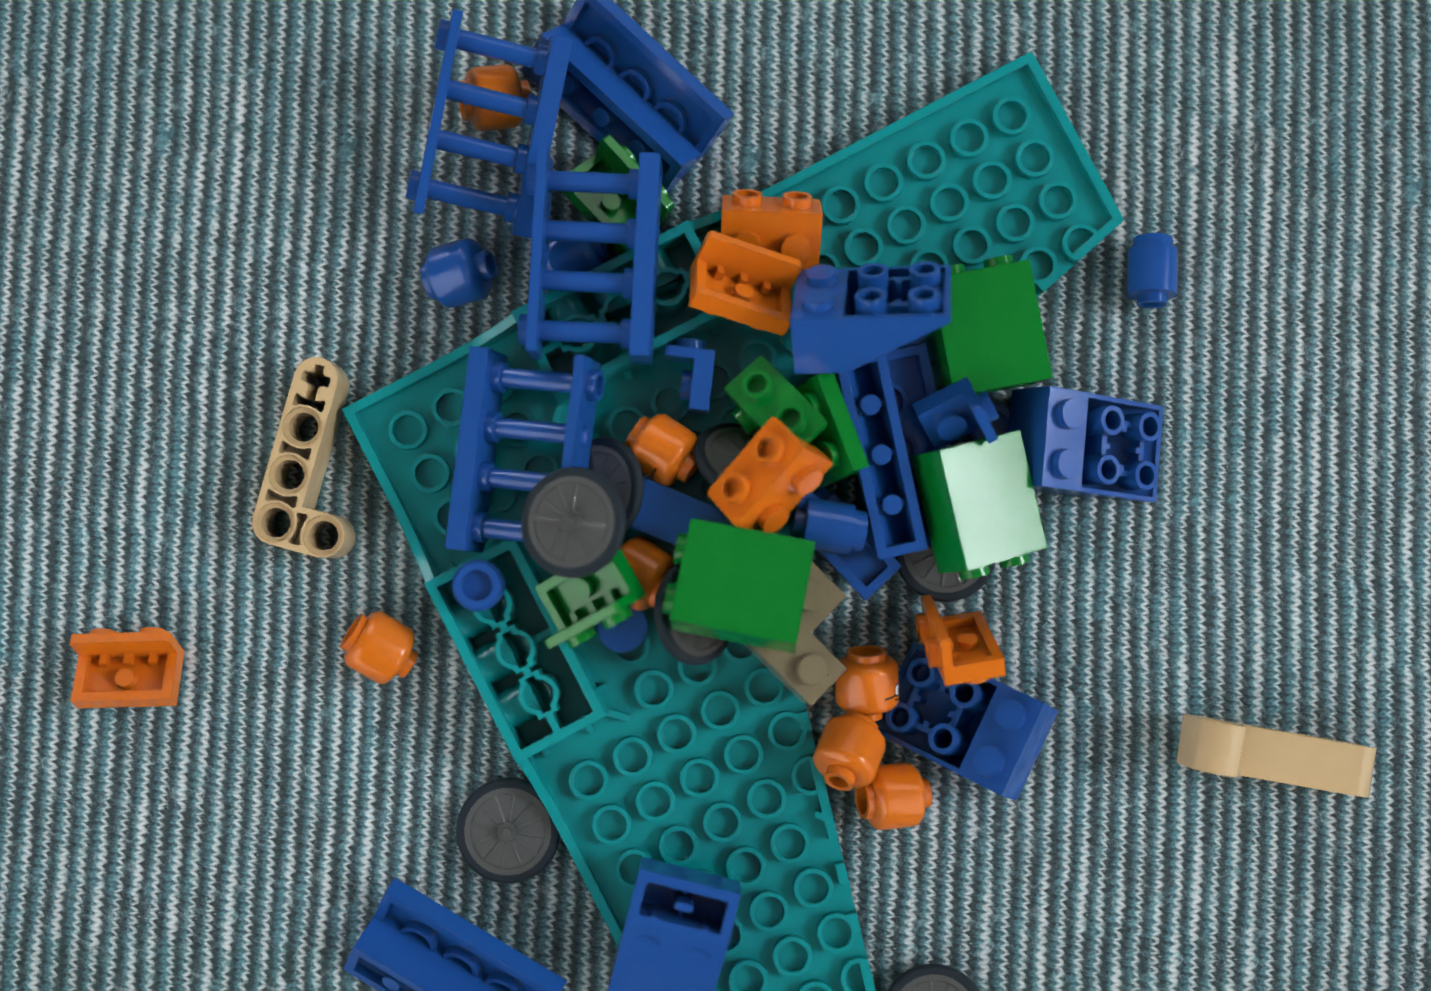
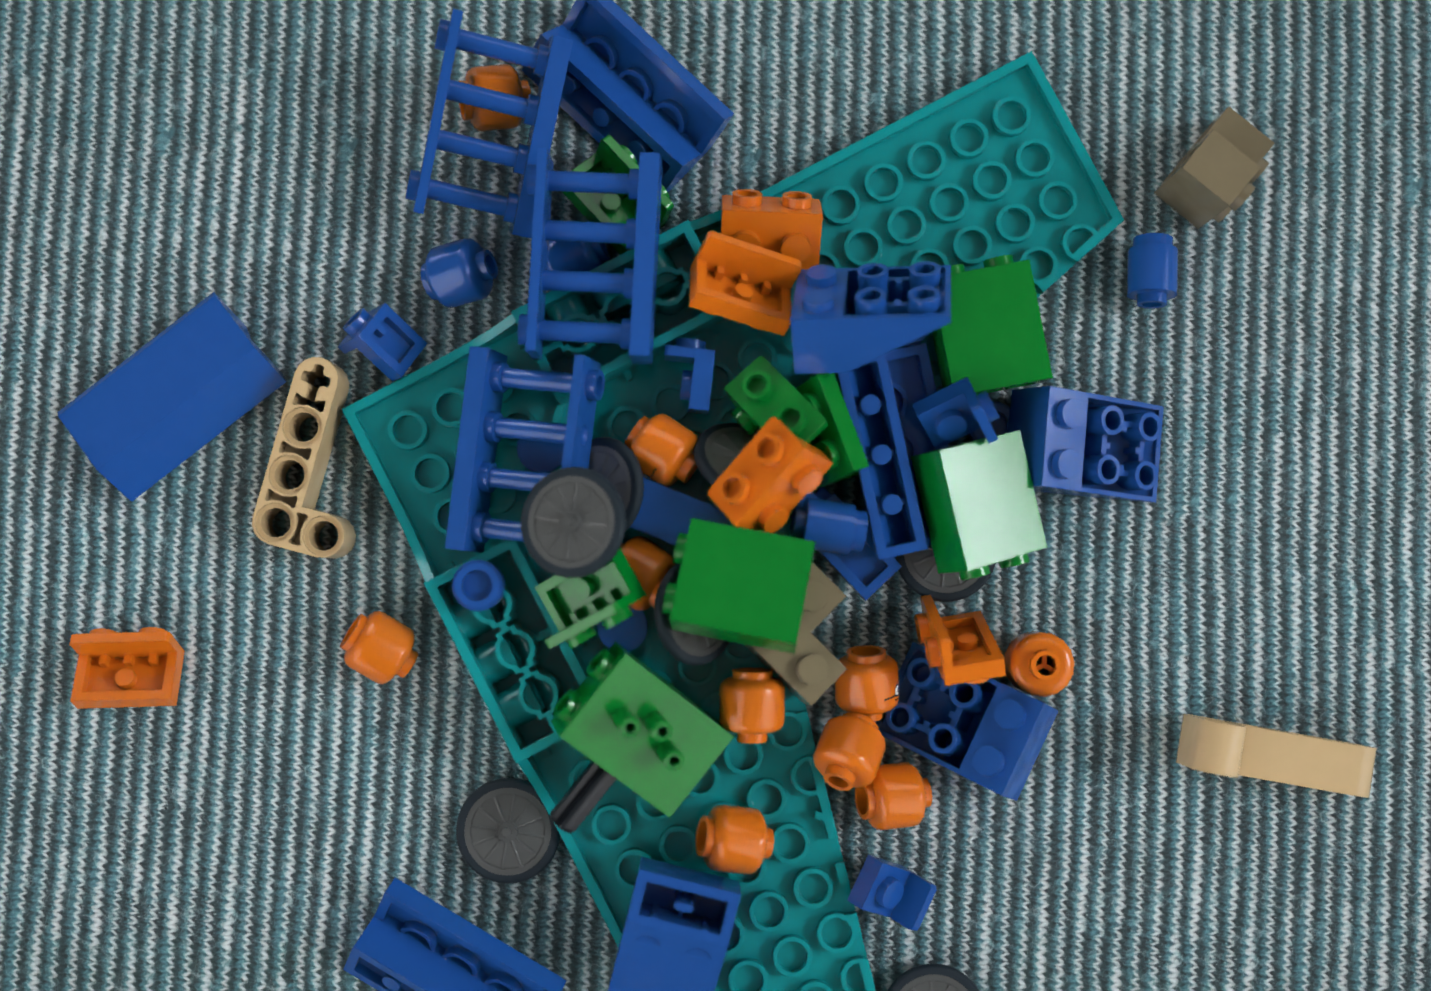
(171, 397): none -> blue slope
(383, 340): none -> blue bracket
(540, 456): none -> blue tile
(633, 732): none -> green piece
(734, 839): none -> orange head
(752, 704): none -> orange head
(892, 892): none -> blue bracket
(1054, 658): none -> orange head
(1217, 170): none -> dark tan brick

